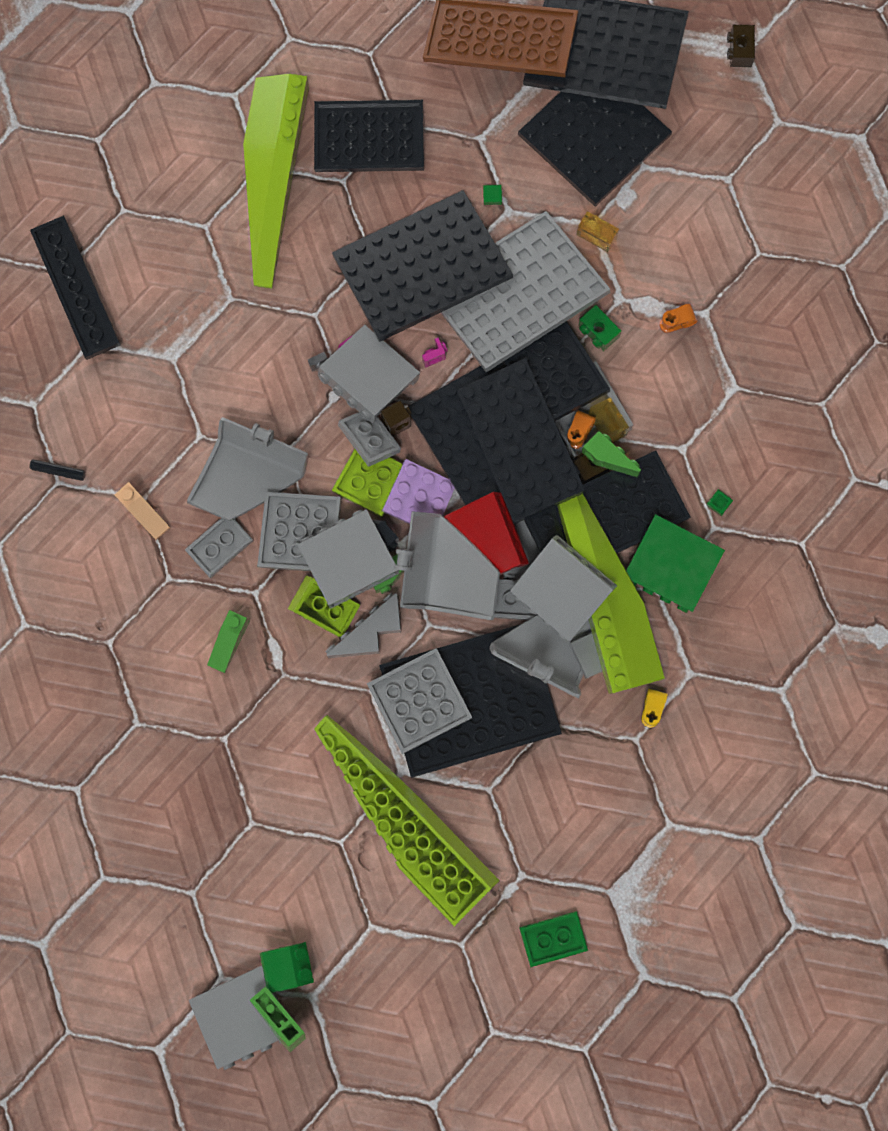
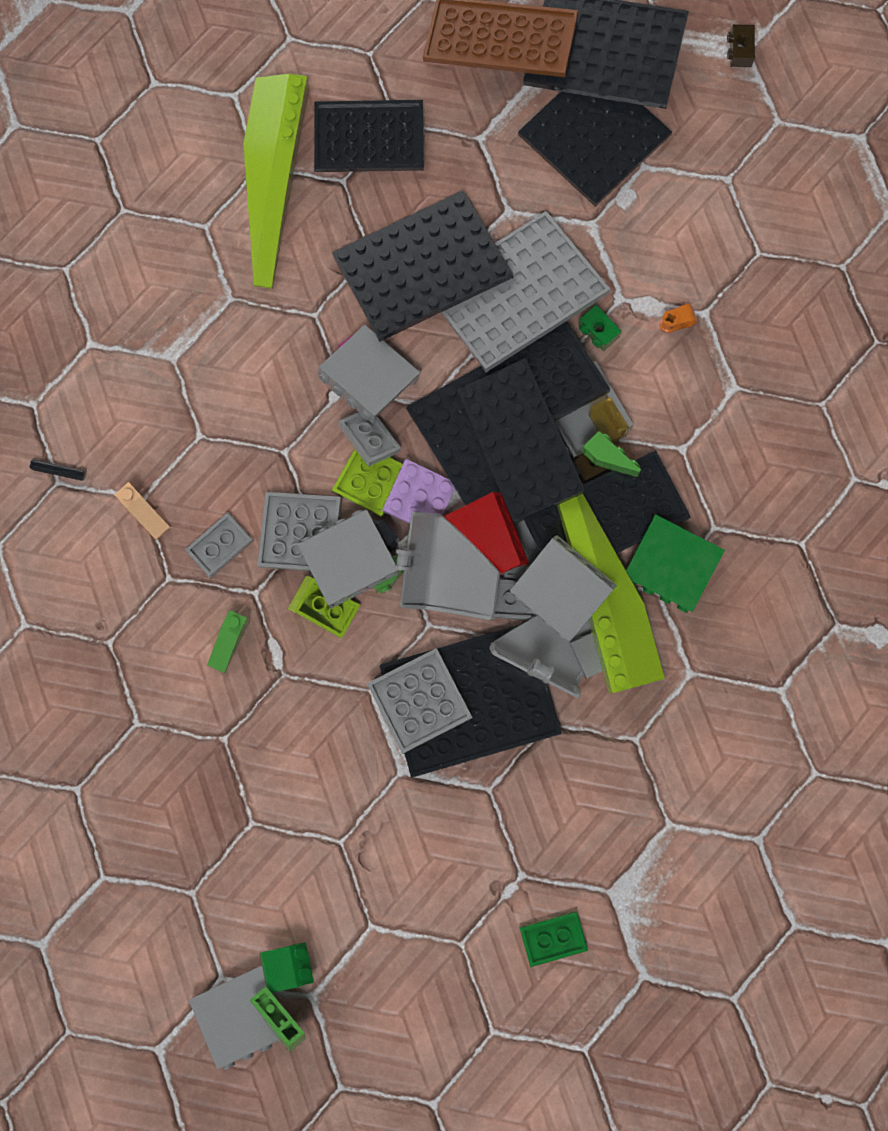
(75, 287): black plate -> none
(245, 468): light grey panel -> none
(316, 361): flat silver plate -> none
(364, 637): light grey slope -> none
(396, 418): dark brown brick -> none
(413, 833): lime wedge -> none
(434, 356): dark pink bracket -> none
(492, 194): green tile -> none
(581, 427): orange piece -> none
(597, 231): clear yellow panel -> none
(654, 704): yellow piece -> none
(719, 502): green tile -> none

